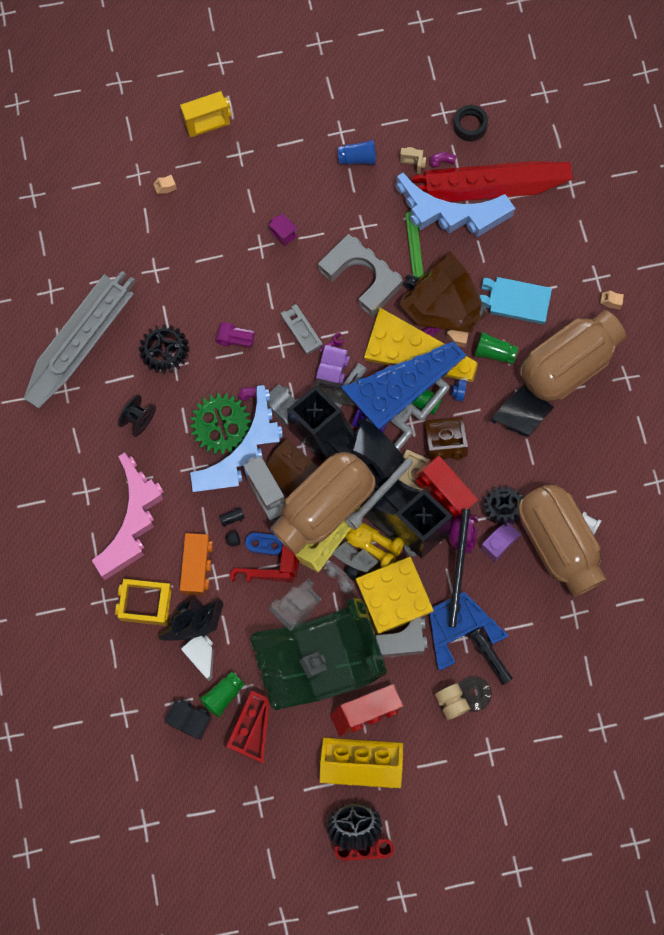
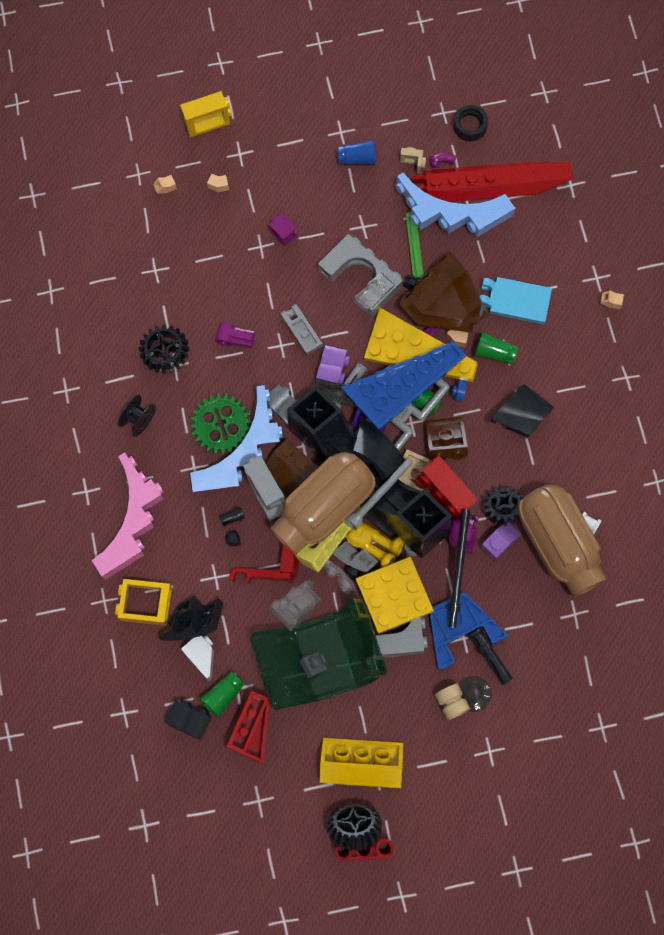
(78, 337): light grey hinge -> none
(196, 564): orange brick -> none
(218, 183): none -> light nougat piece
(247, 392): magenta arm -> none
(265, 543): blue plate -> none
(334, 342): magenta hand -> none
(366, 710): wedge -> none
(374, 292): none -> clear slope
(572, 356): medium nougat piece -> none

